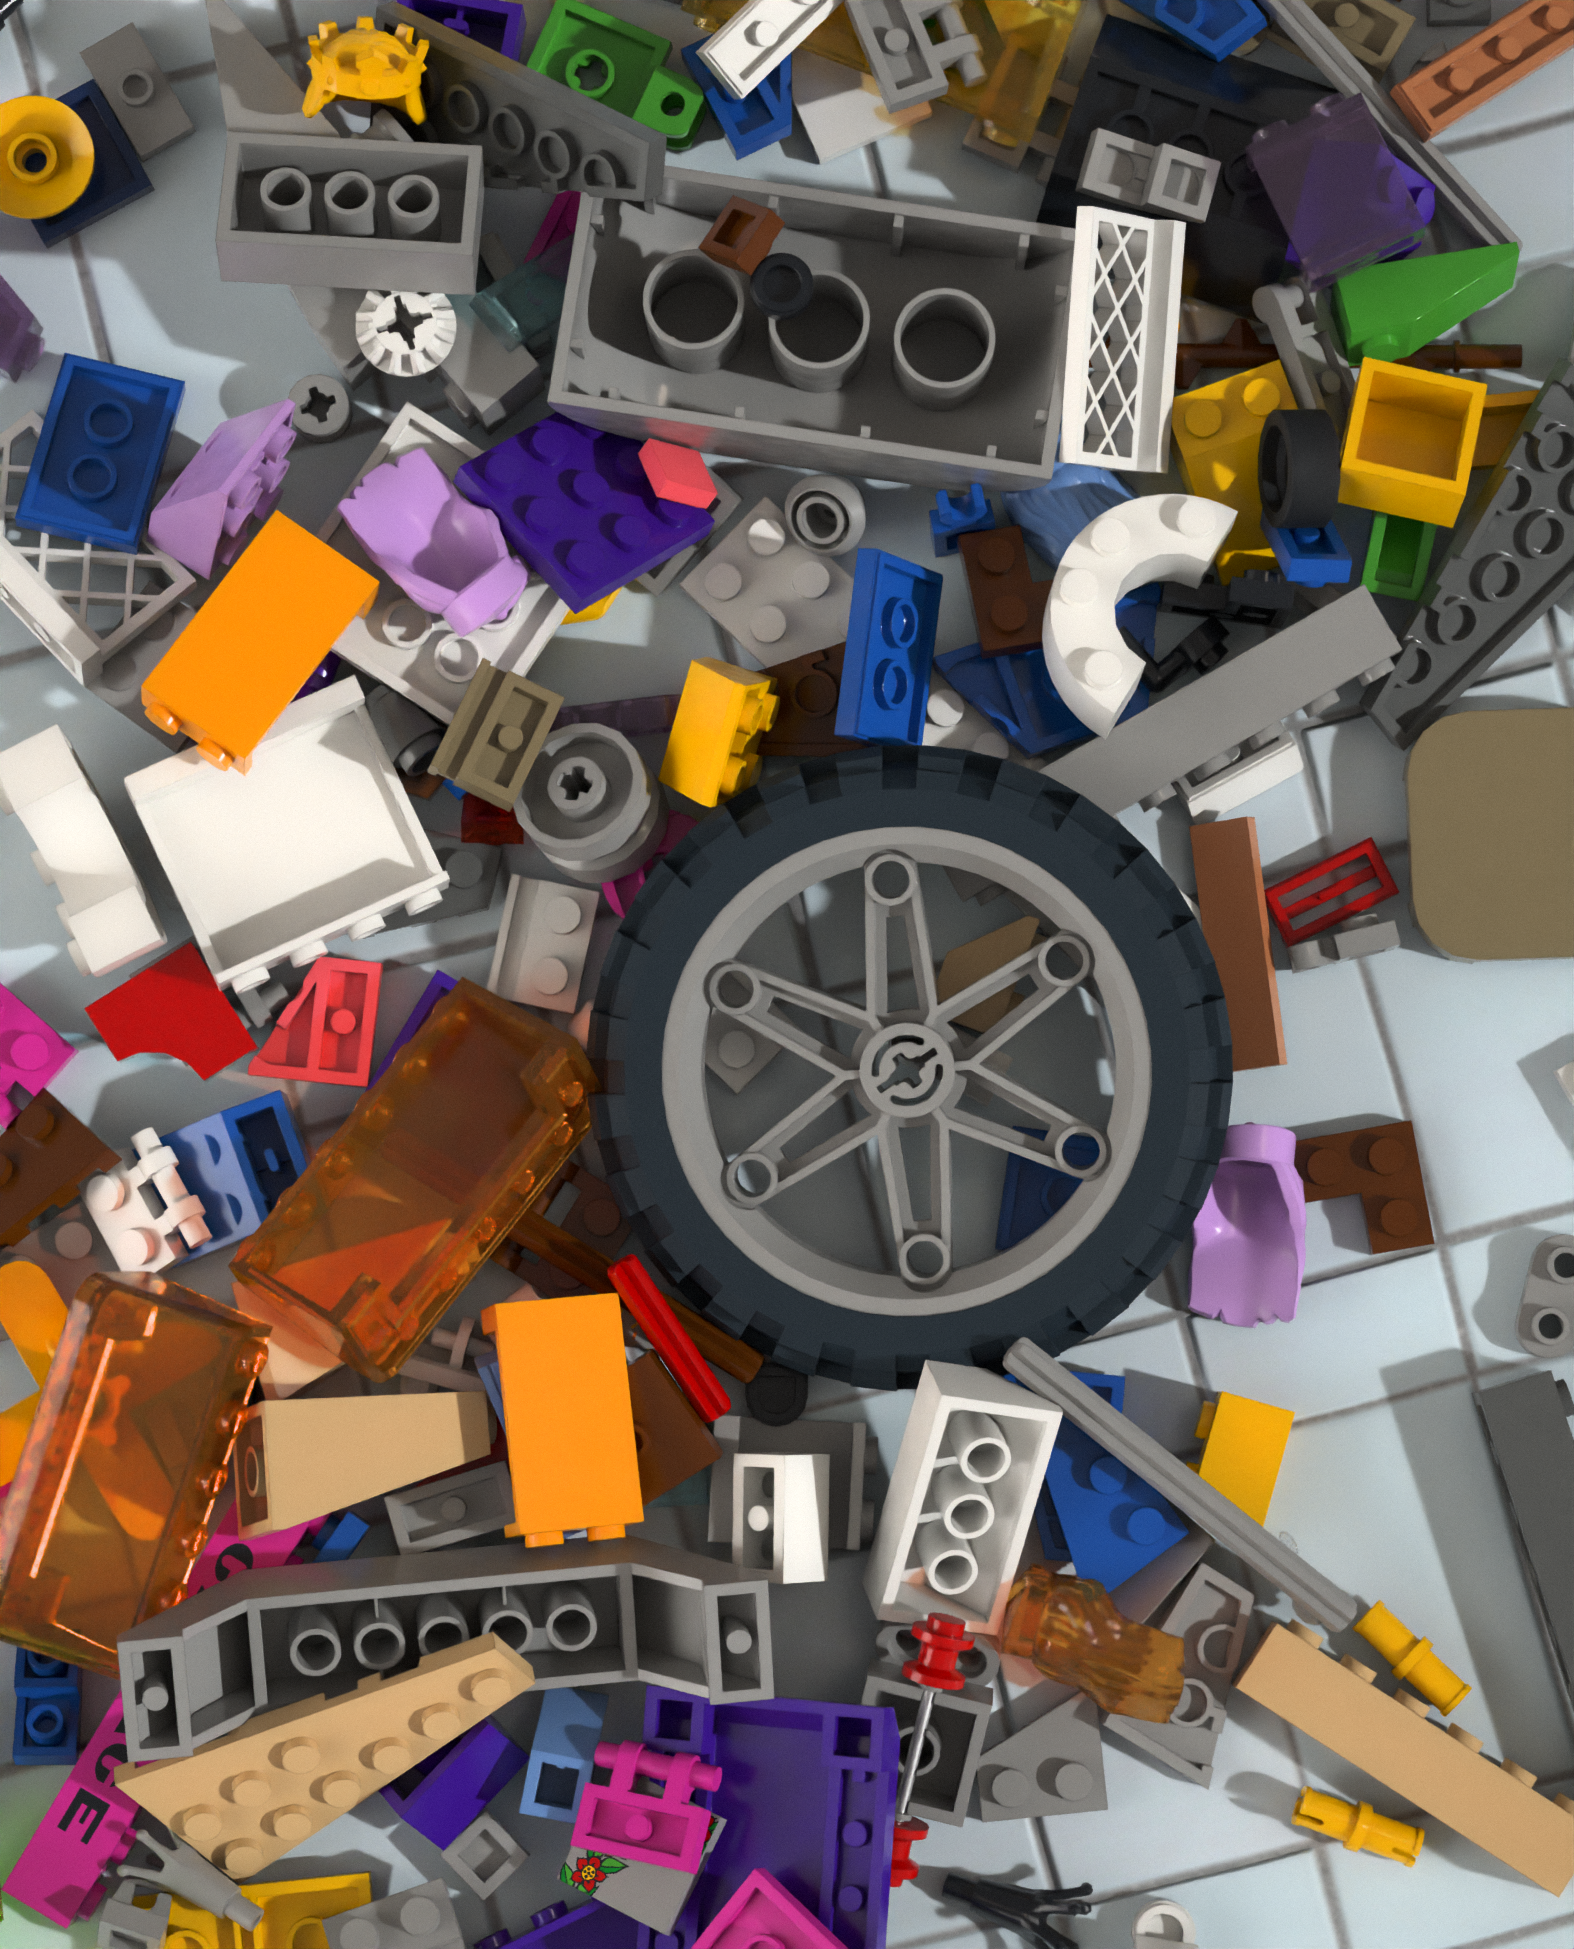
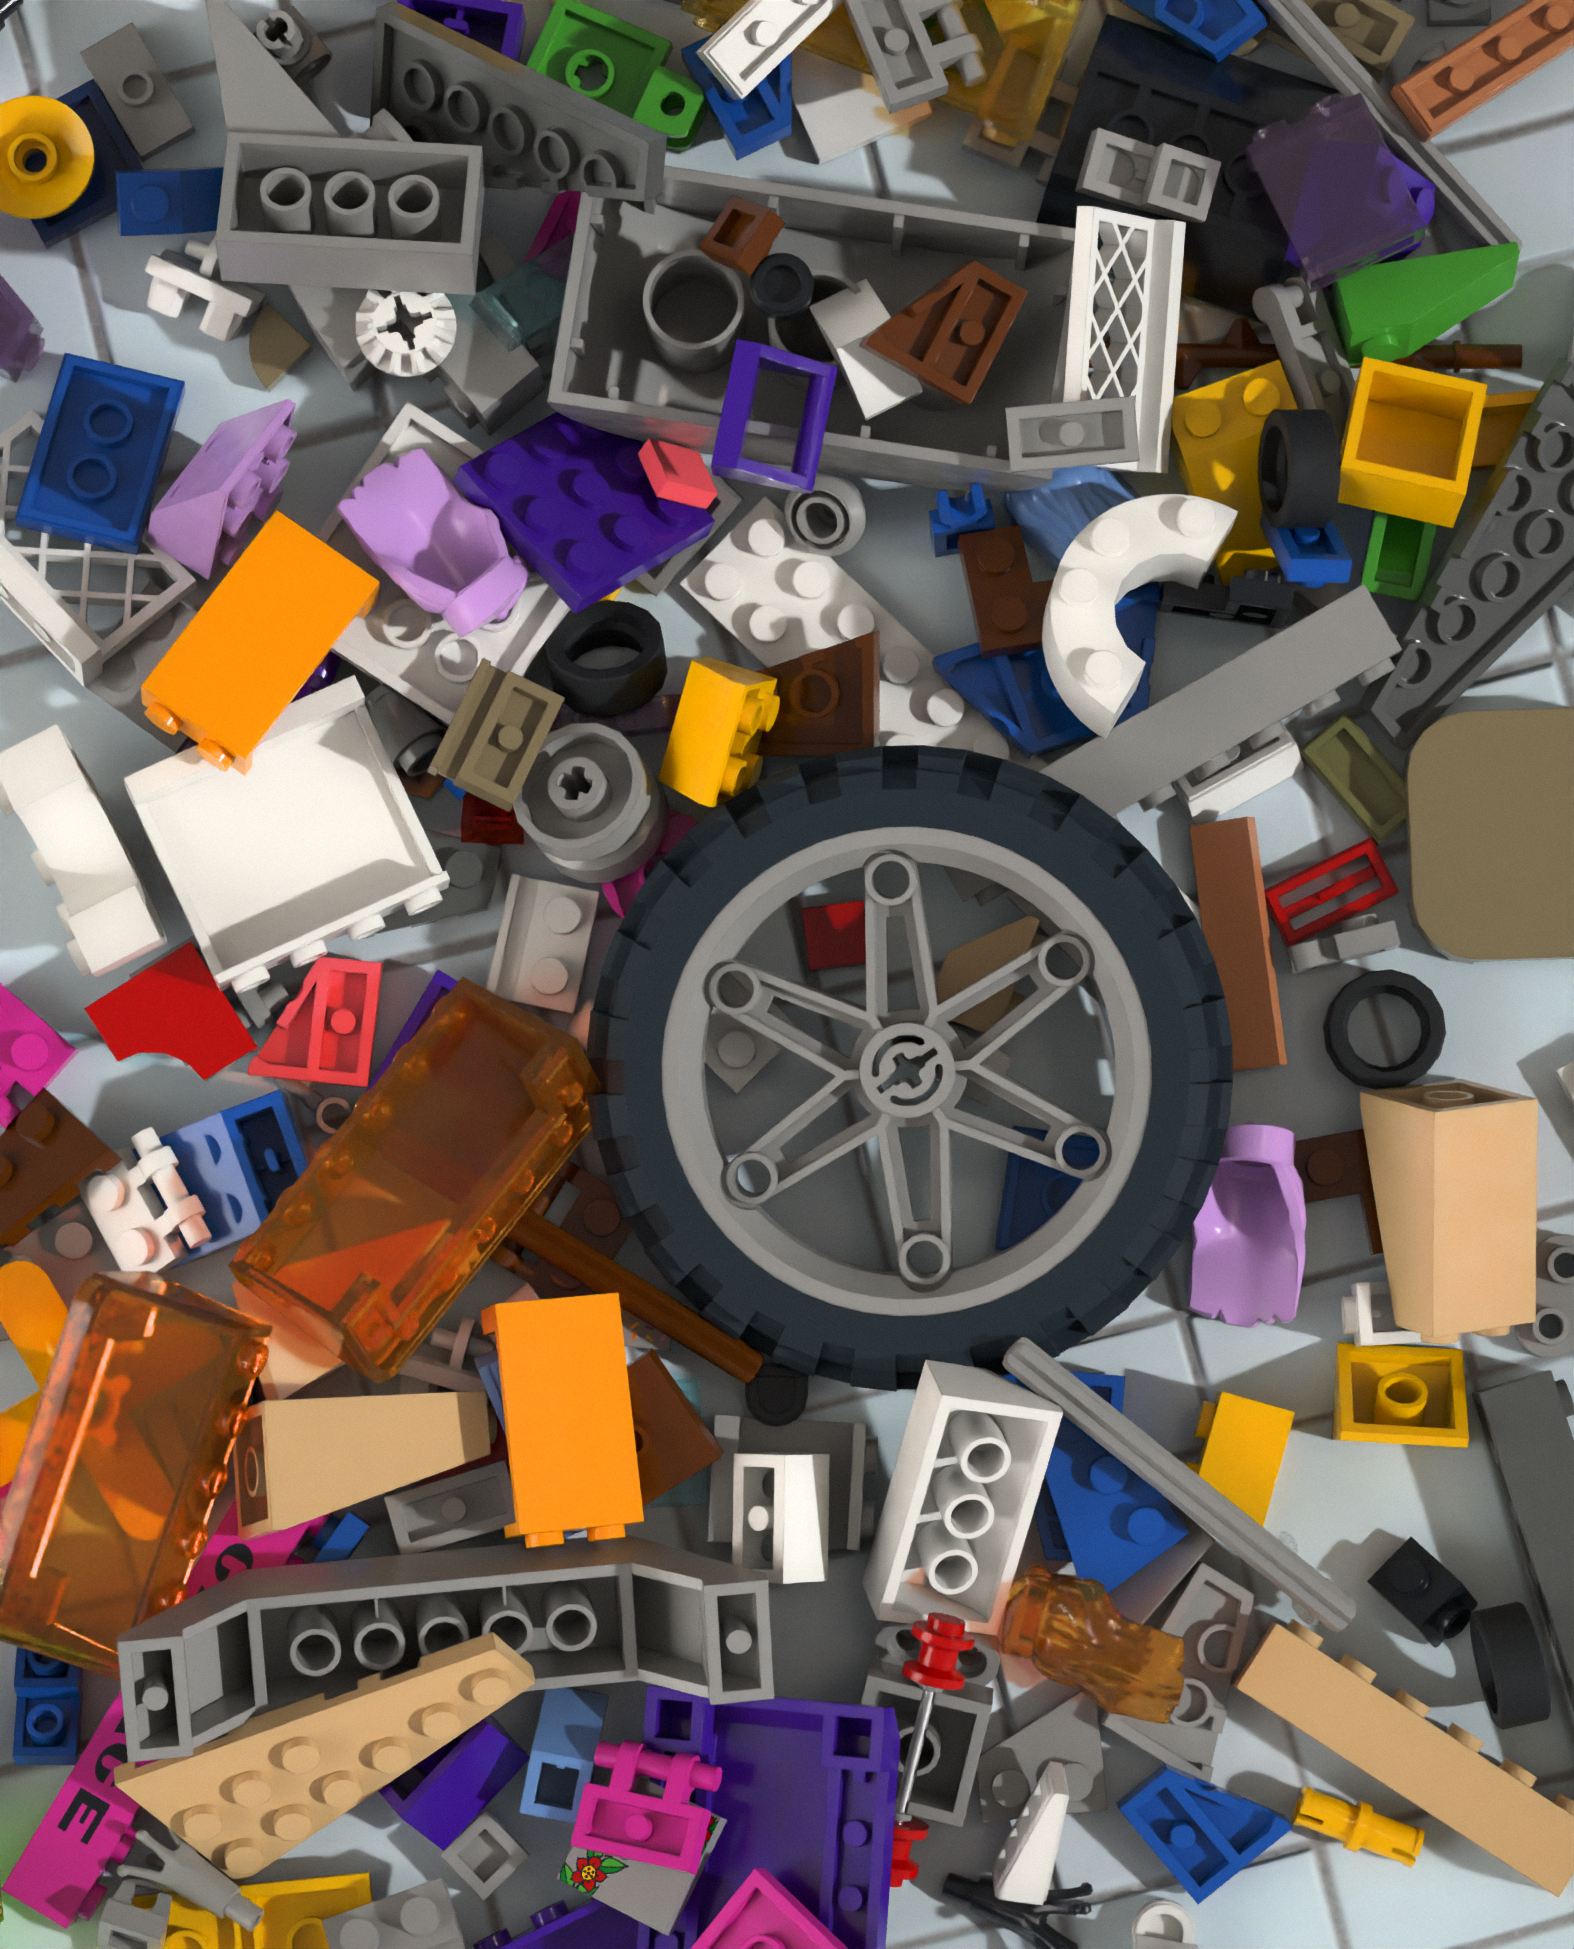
(168, 200): none -> blue slope
(180, 276): none -> white hips
(275, 347): none -> dark tan tile
(293, 44): none -> light grey pin
(313, 1100): none -> light grey hand
(324, 420): light grey wheel -> none
(366, 68): yellow hair -> none
(615, 688): none -> black tyre
(669, 1338): red axle -> none
(737, 408): none -> dark purple tile
(835, 935): none -> red tile
(844, 323): none -> white slope
(888, 651): blue tile -> none
(951, 331): none -> reddish brown wing
(1029, 1853): none -> white slope
(1072, 434): none -> light grey plate
(1199, 650): black plate -> none
(1200, 1827): none -> blue wing
(1358, 777): none -> olive tile
(1371, 1316): none -> white bracket
(1397, 984): none -> black tyre
(1400, 1395): none -> yellow slope
(1412, 1658): yellow pin -> none
(1424, 1593): none -> black bracket
(1455, 1205): none -> tan slope
(1510, 1665): none -> black tyre

